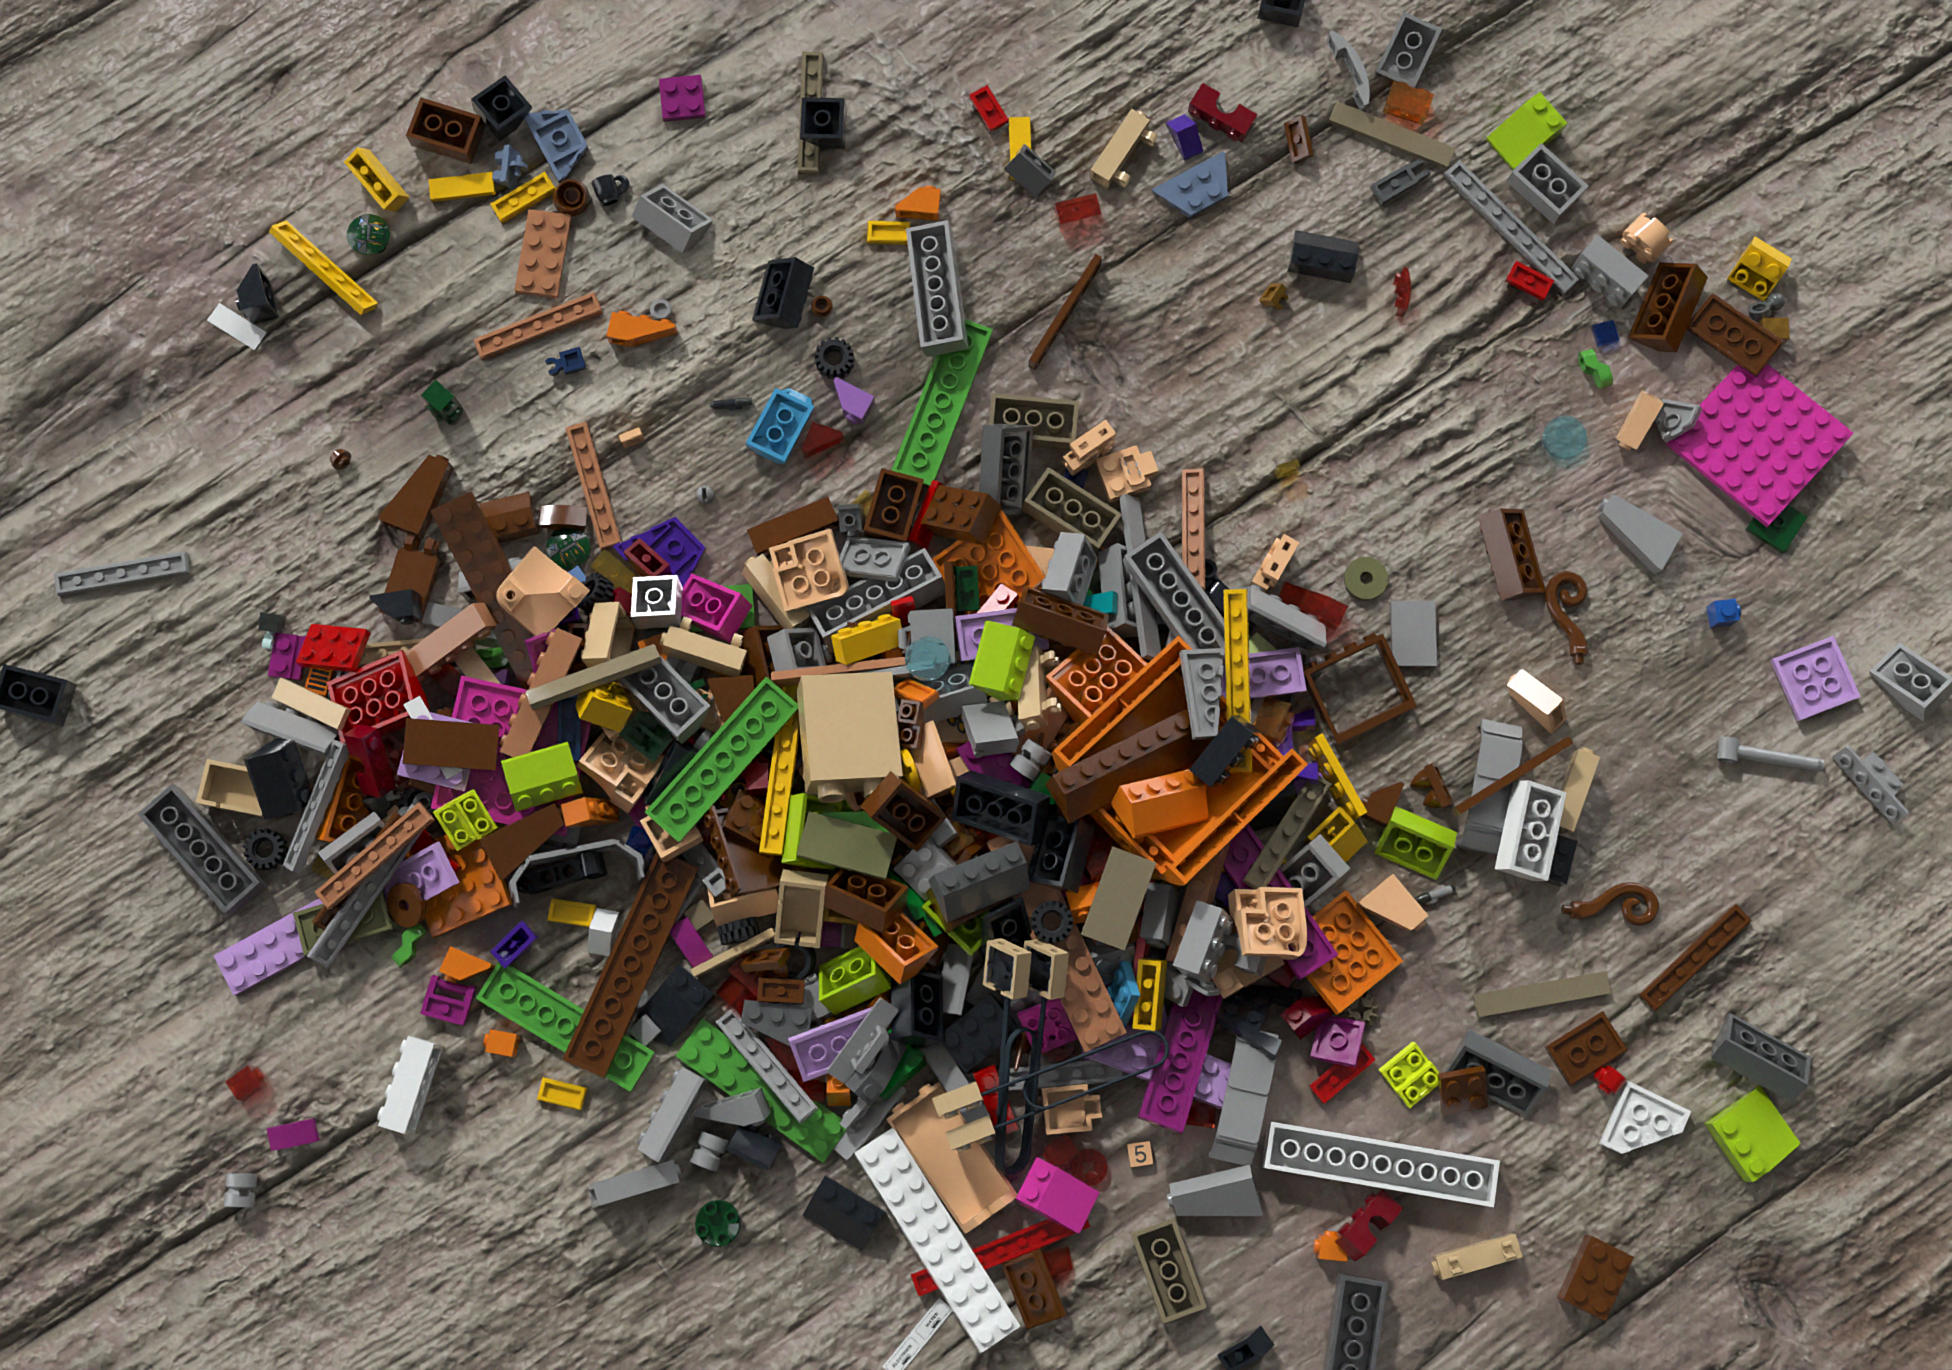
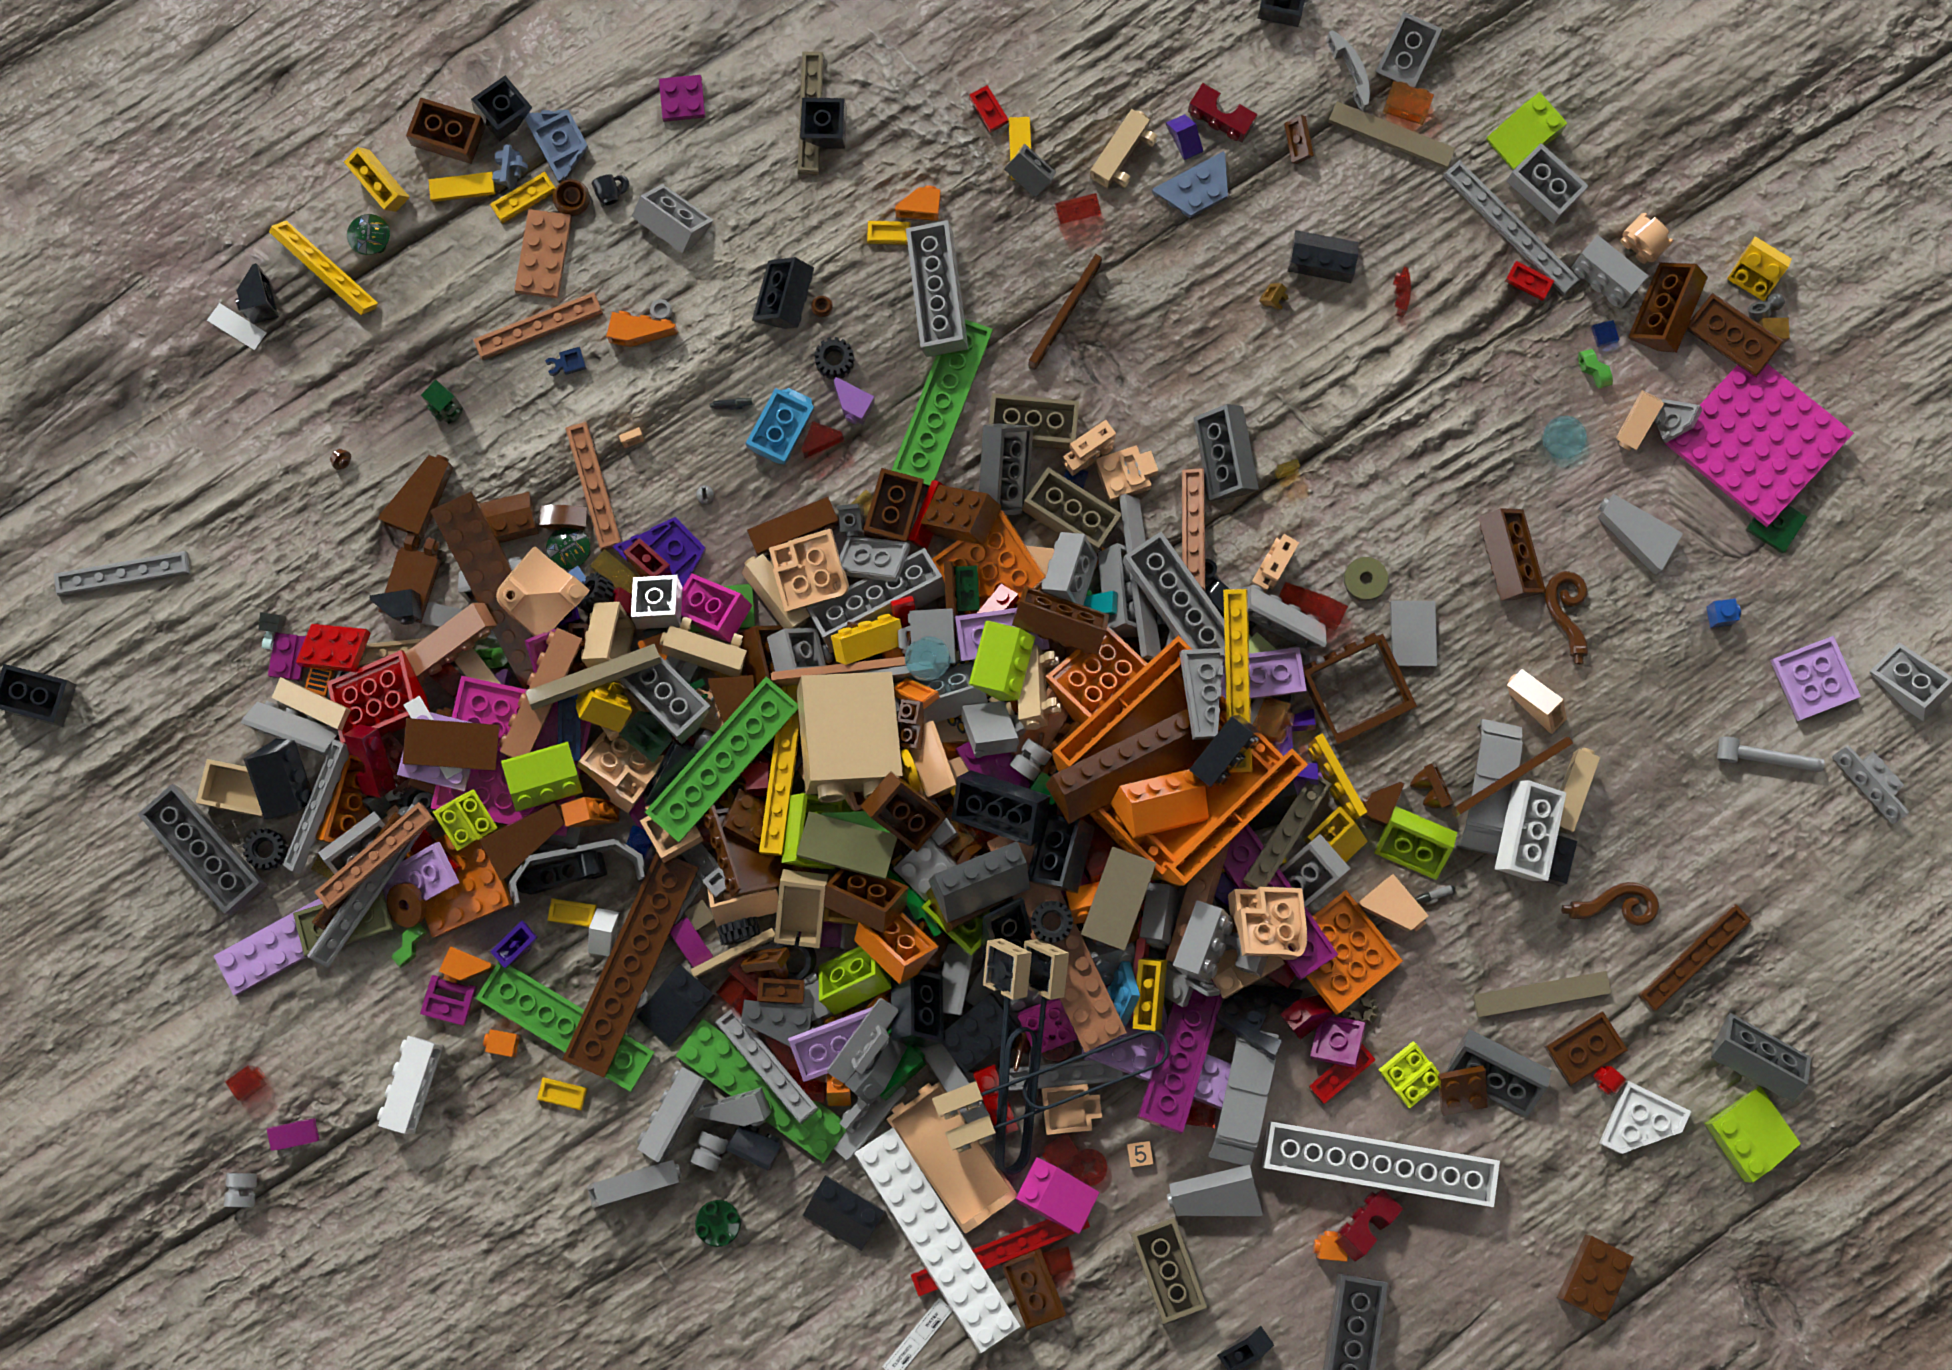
(645, 1030): light grey tile -> none
(1226, 452): none -> dark grey slope
(1398, 181): dark grey hinge -> none
(1476, 1256): tan brick -> none

